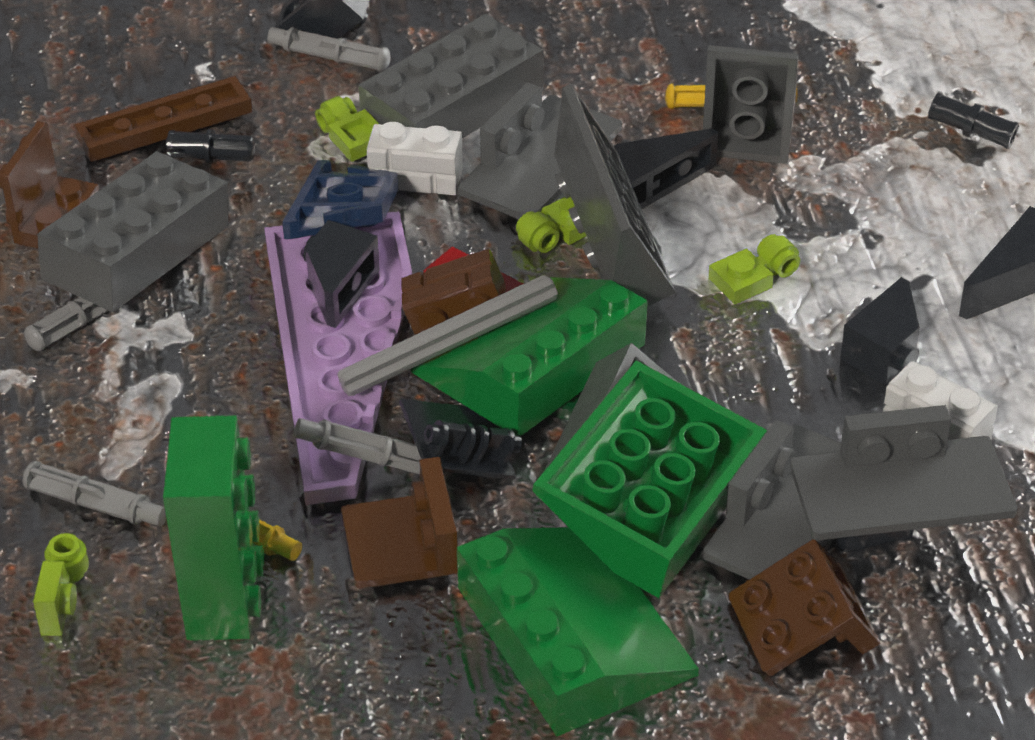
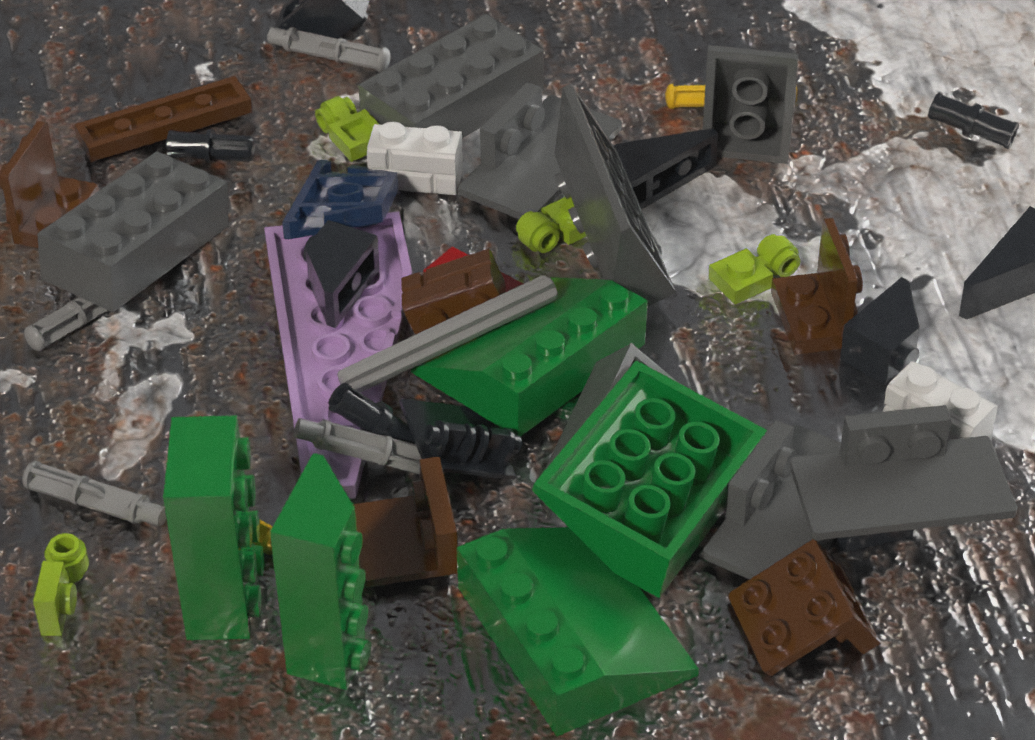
(320, 580): none -> green slope
(368, 415): none -> black pin
(821, 302): none -> reddish brown bracket

